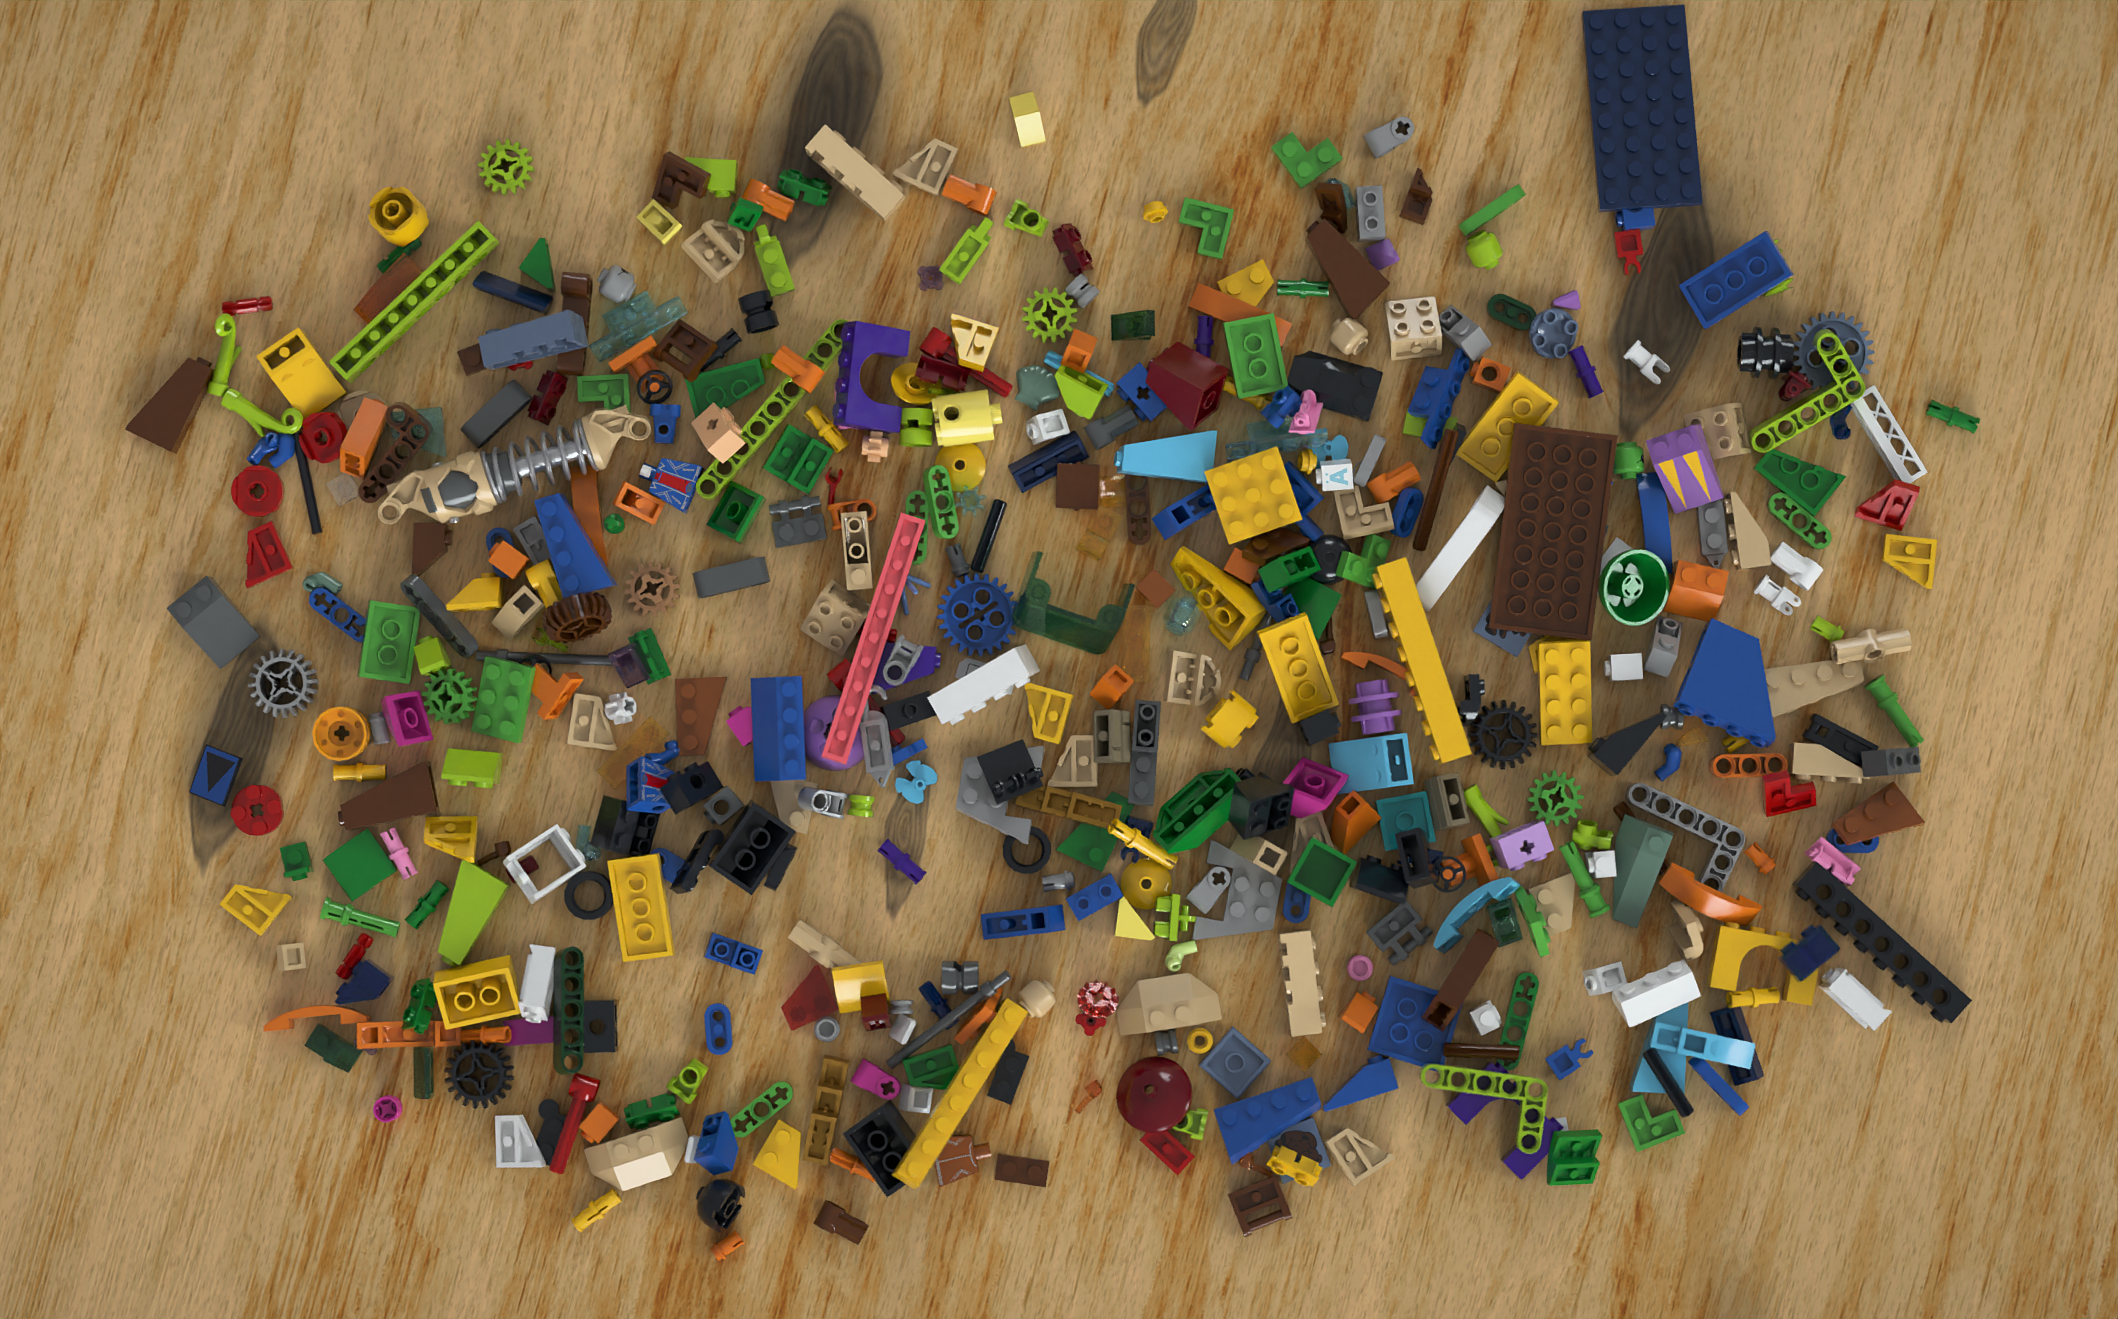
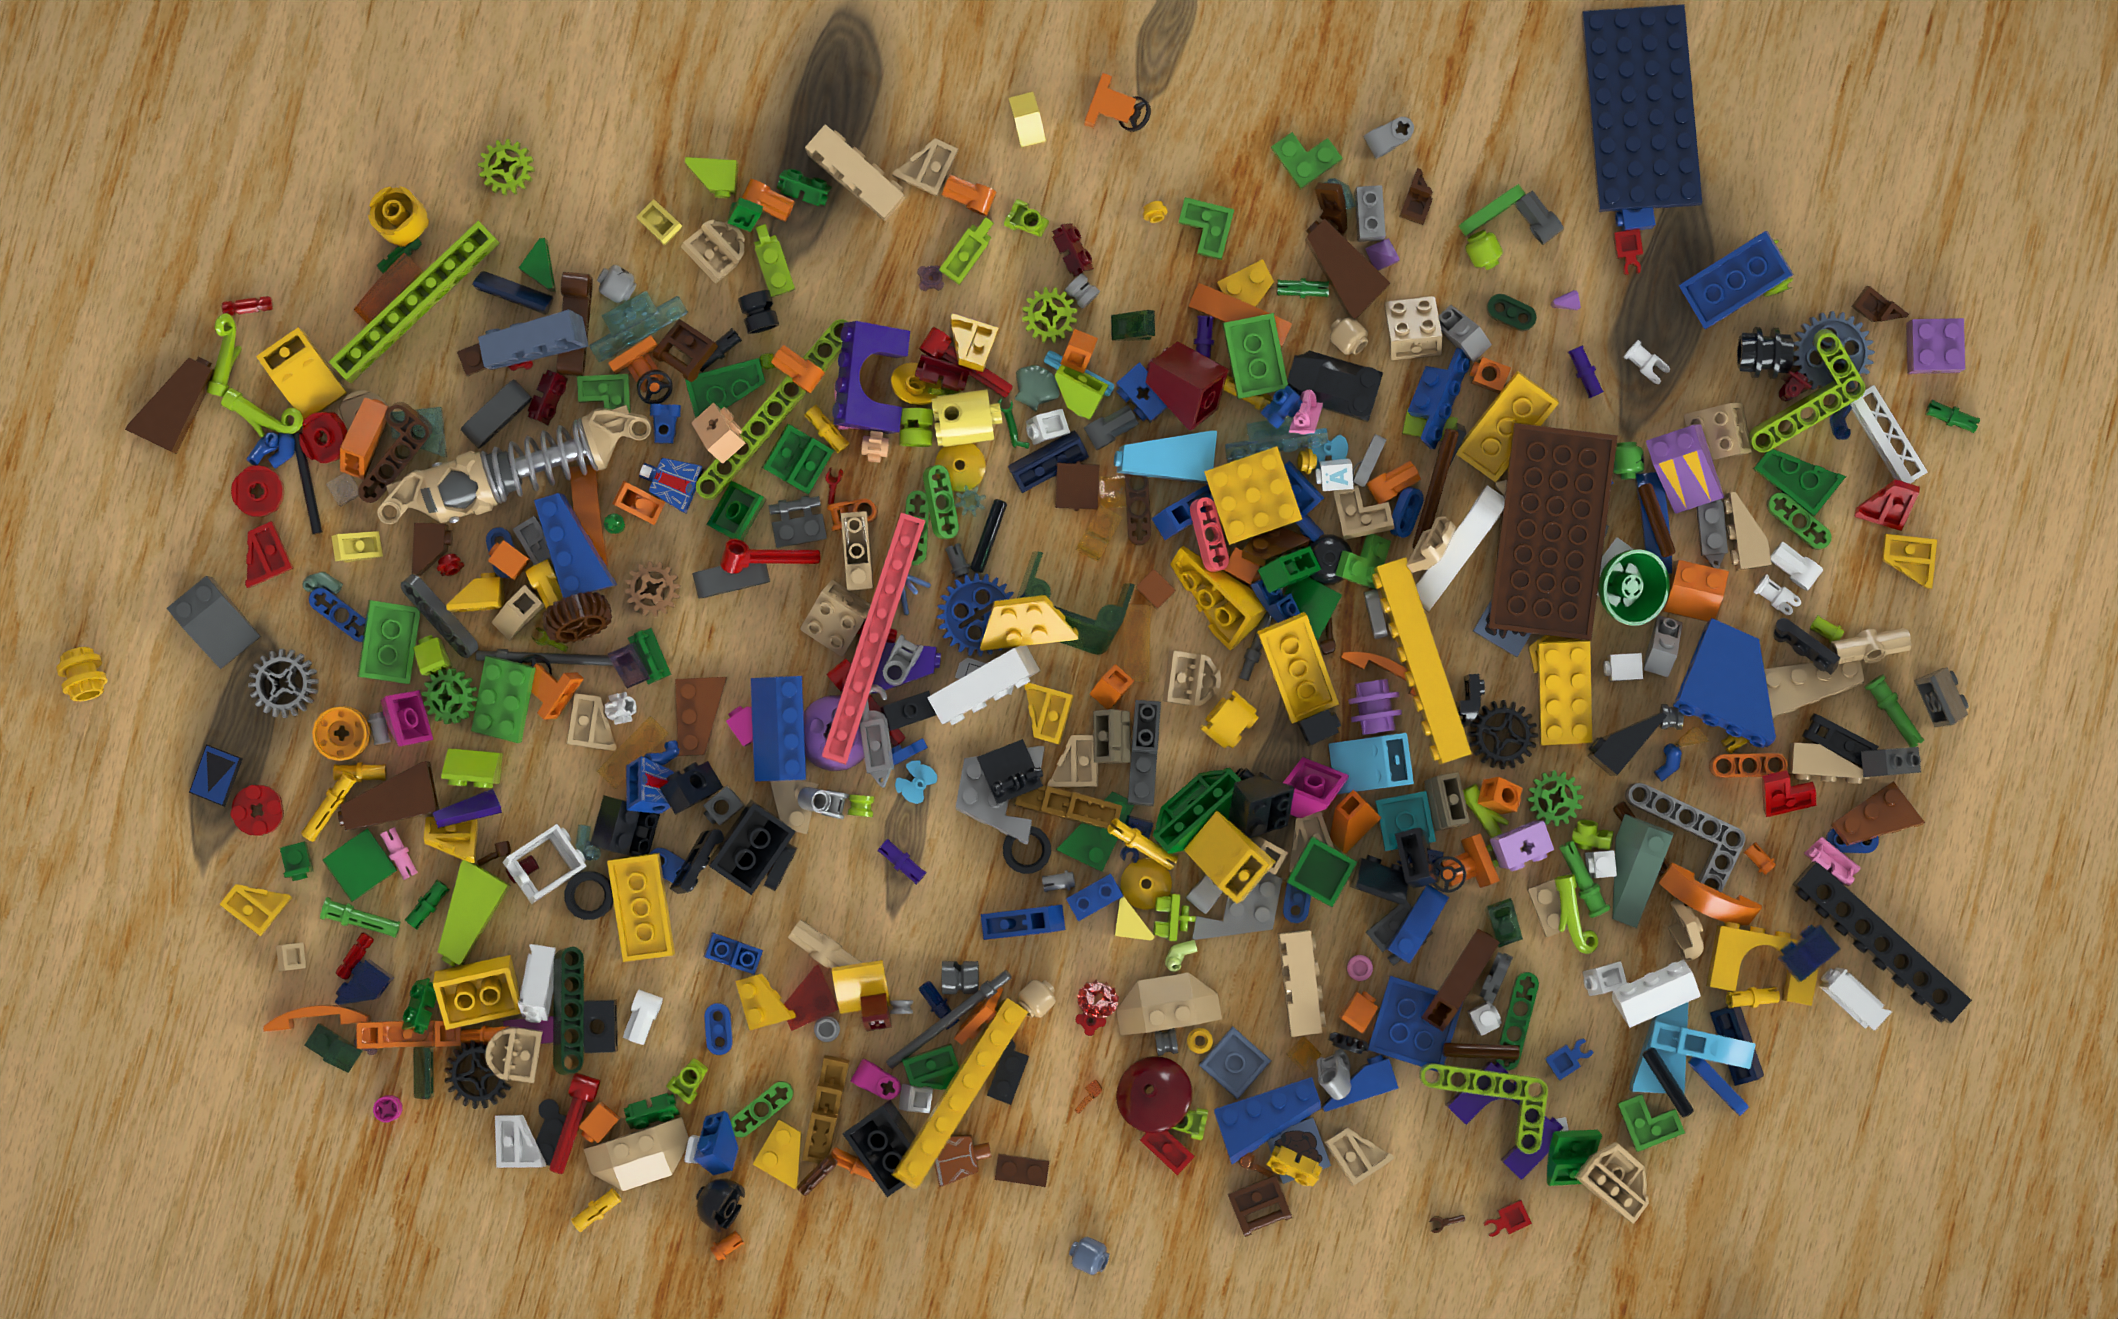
(80, 669): none -> yellow piece
(334, 798): none -> yellow pin
(357, 546): none -> light yellow slope
(449, 565): none -> red plate
(468, 809): none -> dark purple piece
(514, 1053): none -> tan slope
(644, 1011): none -> white piece
(676, 176): reddish brown plate -> none
(738, 556): none -> red axle
(761, 1002): none -> yellow wing
(817, 1175): none -> reddish brown axle
(836, 1220): reddish brown piece -> none
(902, 1028): white slope -> none
(1012, 427): none -> green piece
(1025, 623): none -> yellow wing
(1089, 1255): none -> sand blue head
(1116, 106): none -> orange piece
(1181, 615): clear light blue head -> none
(1200, 528): none -> coral beam
(1229, 857): none -> yellow slope
(1335, 1074): none -> light grey piece
(1348, 1043): none -> black gear
(1417, 924): none -> blue slope
(1432, 545): none -> tan slope
(1446, 1222): none -> reddish brown hand
(1448, 933): medium azure slope -> none
(1494, 982): none -> dark grey plate
(1500, 795): none -> orange brick
(1512, 1218): none -> red plate
(1534, 921): bright green plate -> none
(1542, 222): none -> dark grey piece
(1553, 333): sand blue dish -> none
(1569, 914): none -> lime plant
(1616, 1180): none -> tan wedge
(1656, 520): none -> reddish brown axle
(1806, 645): none -> black plate
(1876, 307): none -> reddish brown slope
(1935, 346): none -> medium lavender brick
(1942, 697): none -> dark grey slope

